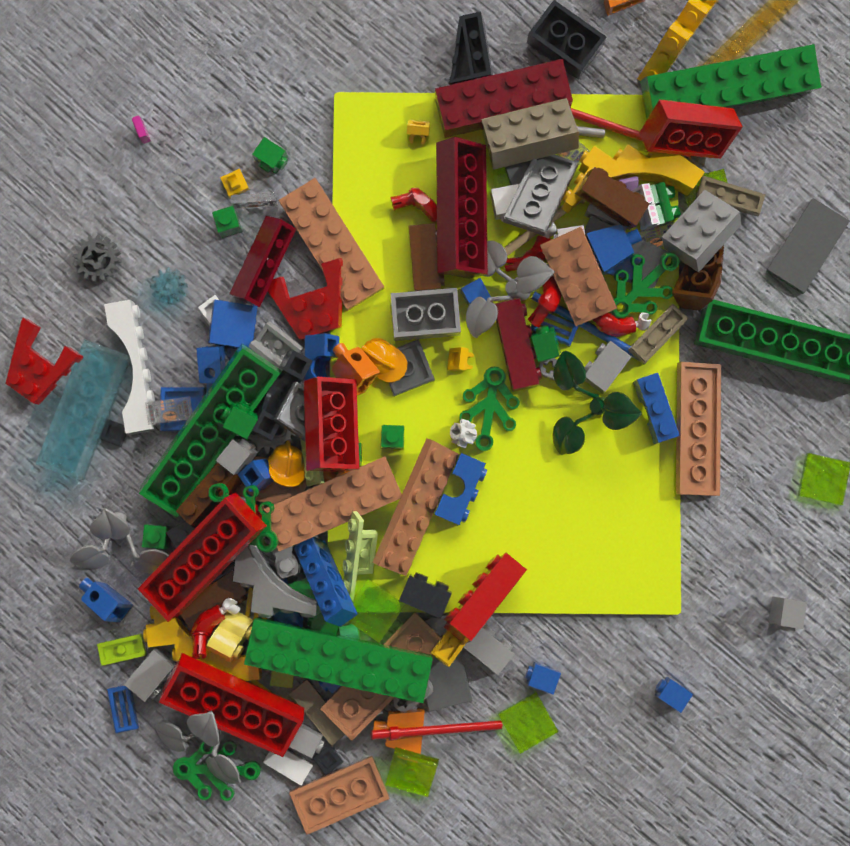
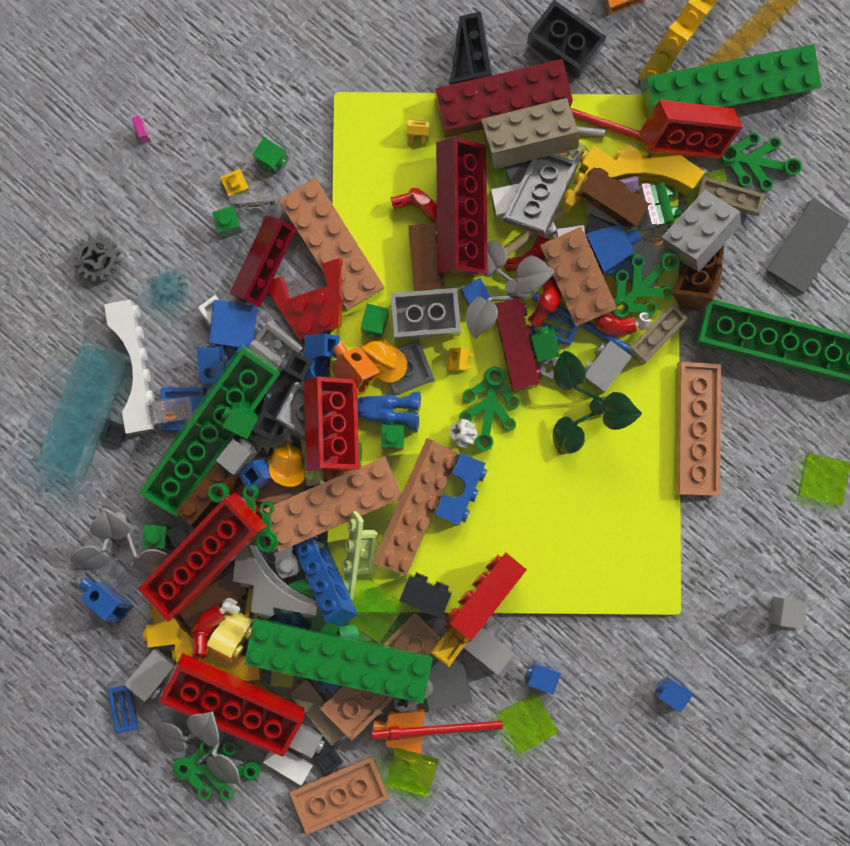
(31, 372): red wing -> none
(121, 649): lime plate -> none
(374, 321): none -> green brick
(380, 410): none -> blue piece
(660, 417): blue arch -> none
(756, 161): none -> green plant

